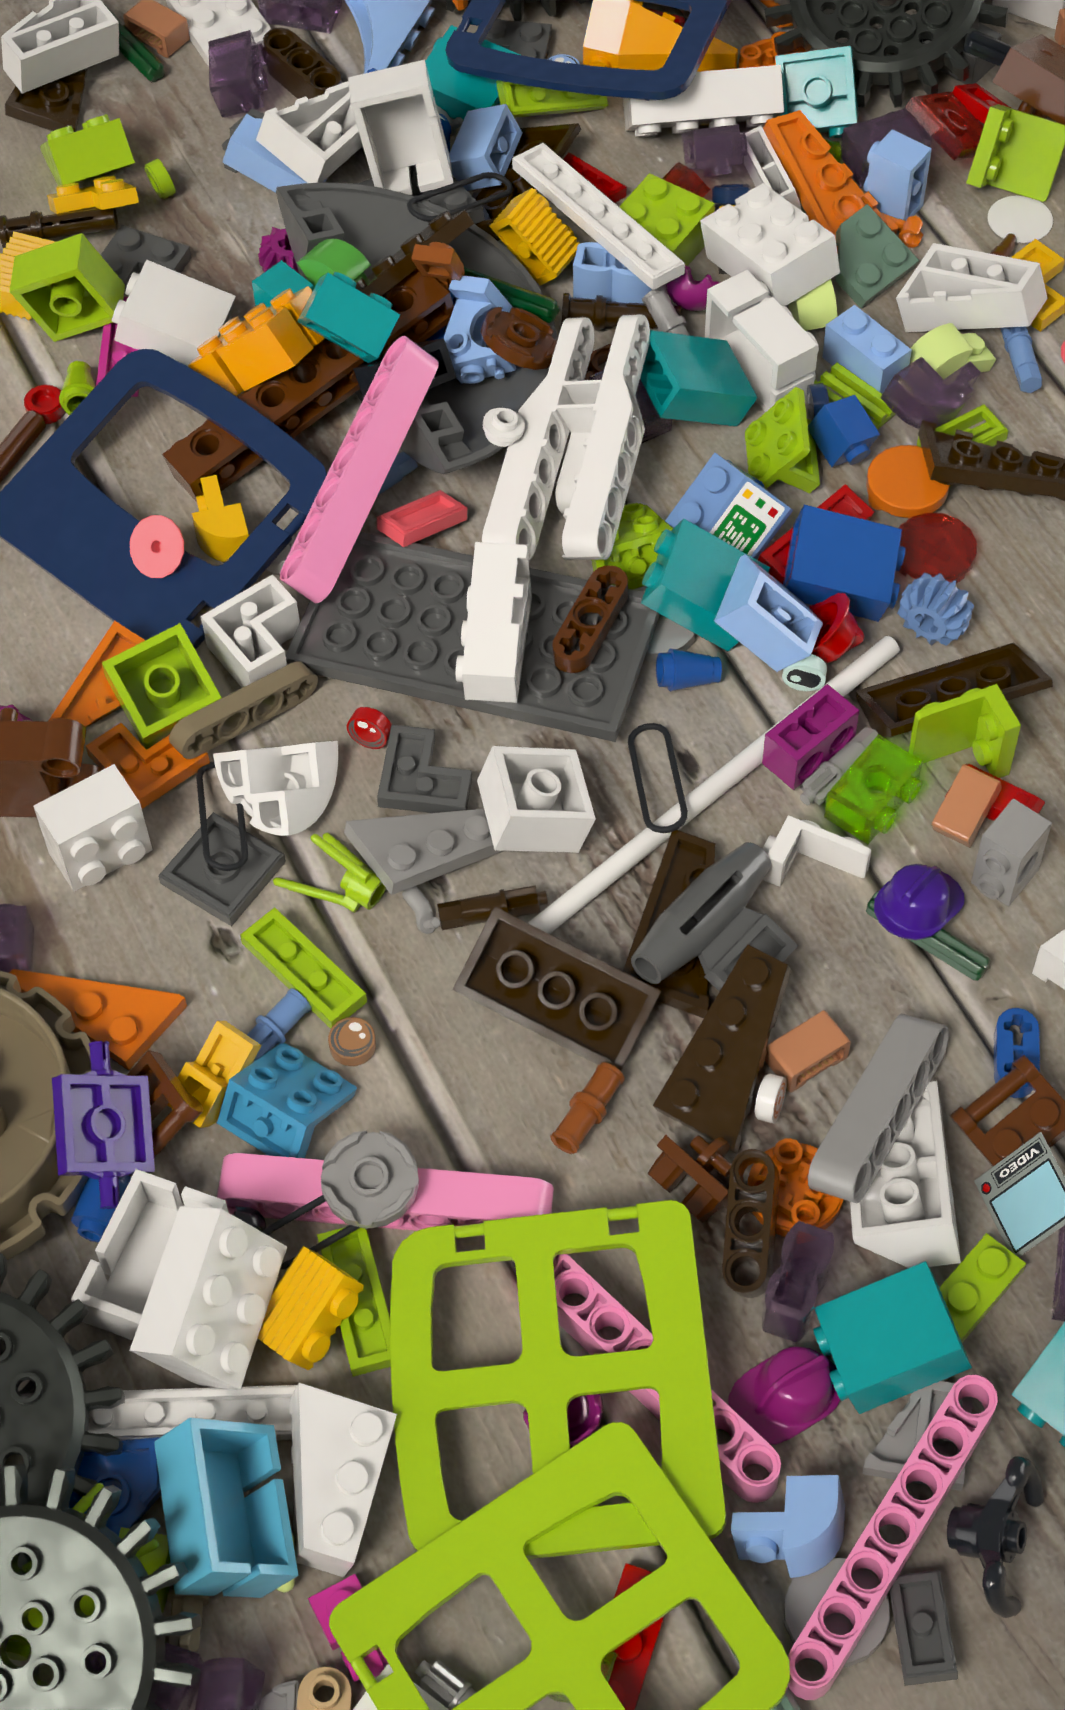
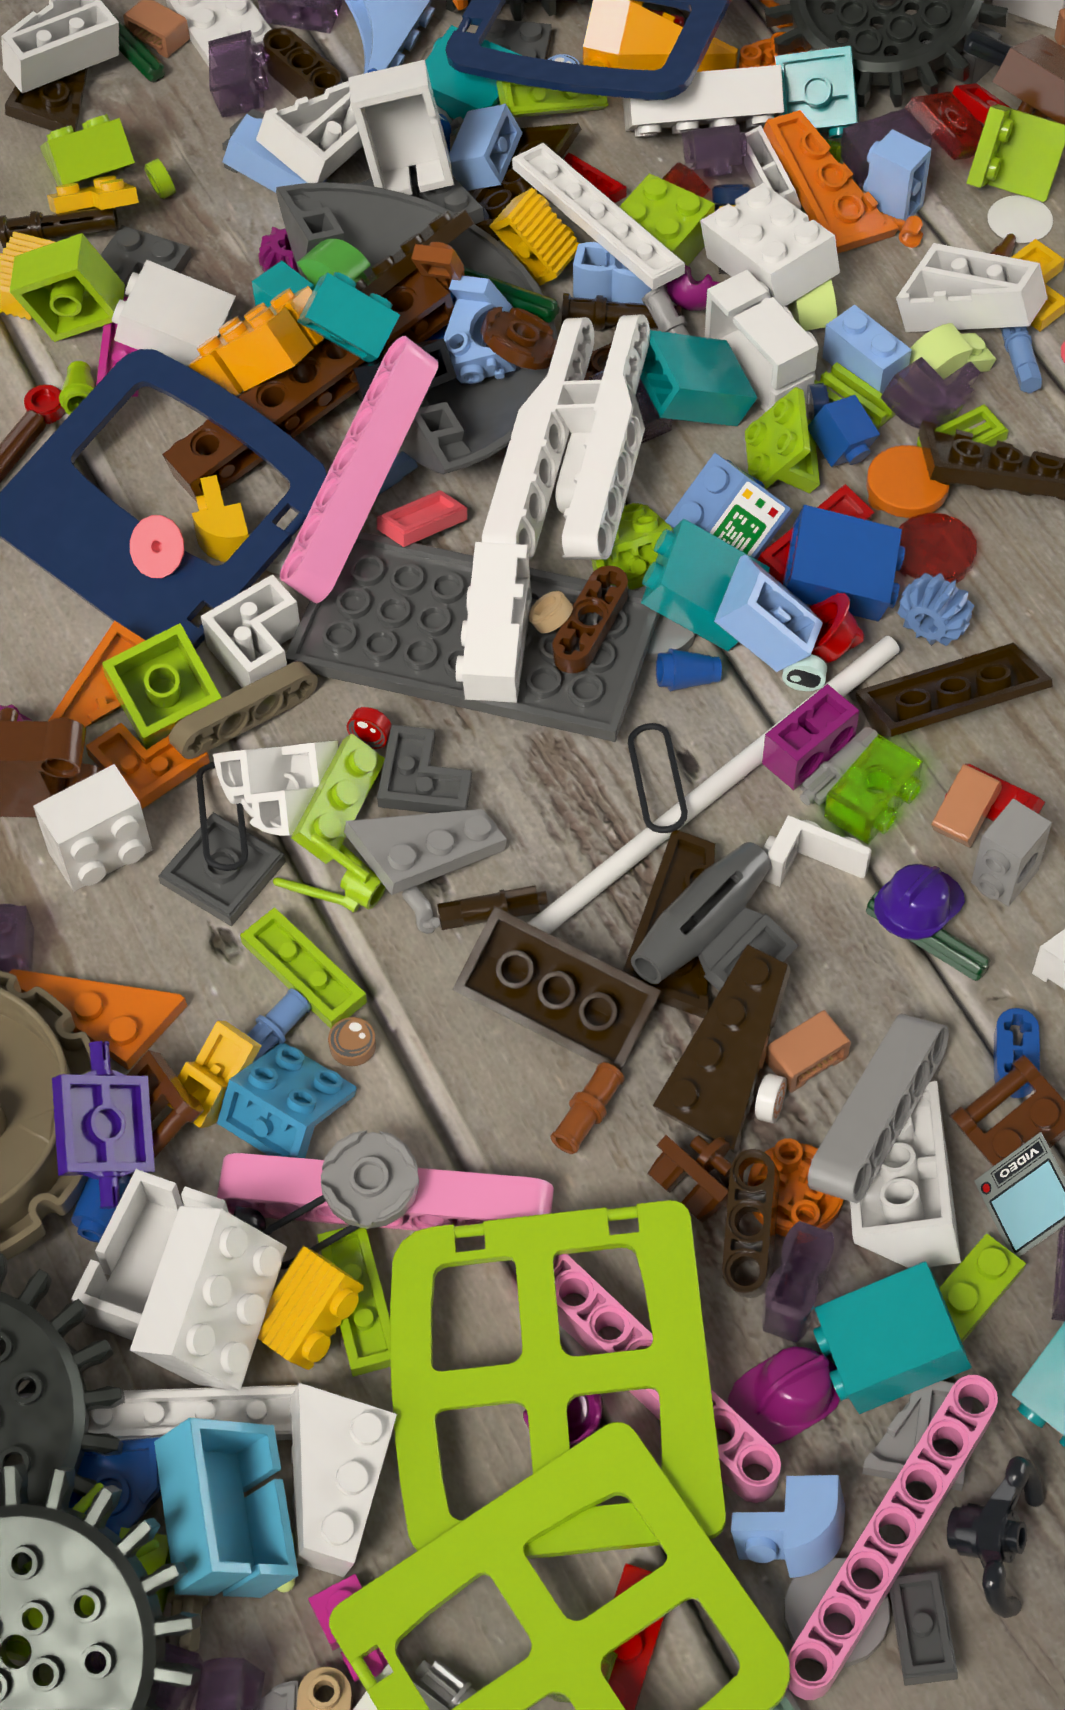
(339, 795): none -> lime plate
(456, 185): black piece -> none
(503, 426): white plate -> none
(535, 799): white brick -> none
(550, 612): none -> tan tile
(870, 256): sand green plate -> none
(973, 720): lime bracket -> none

